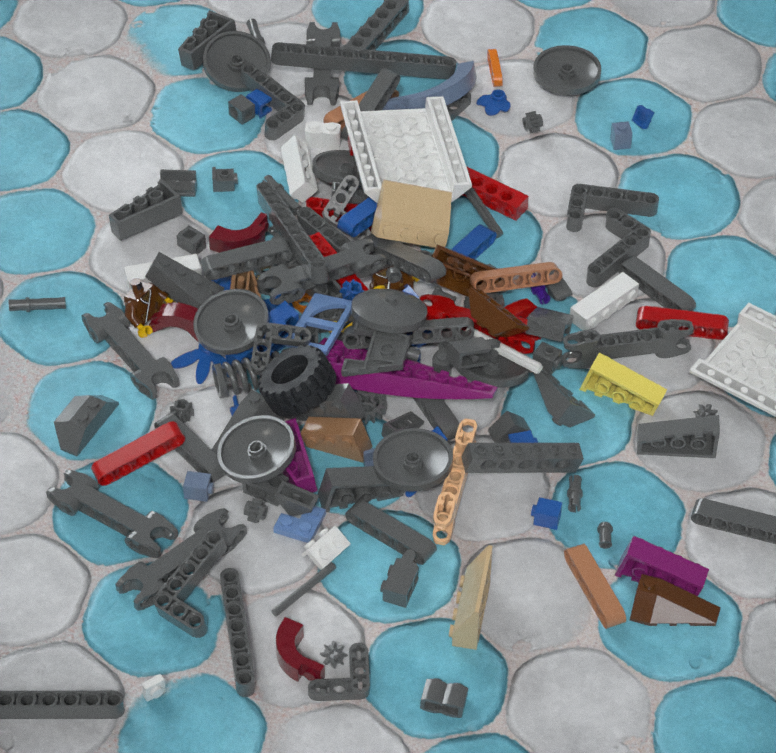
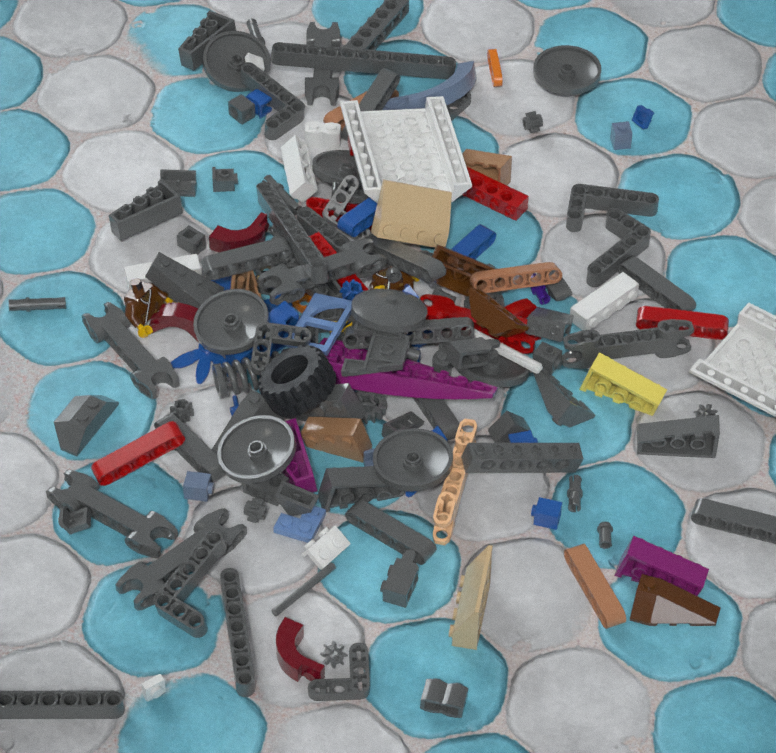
(75, 521): none -> dark grey bracket
(258, 61): none -> white plate
(483, 212): dark grey axle -> none
(490, 164): none -> medium nougat wedge
(494, 102): blue plate -> none

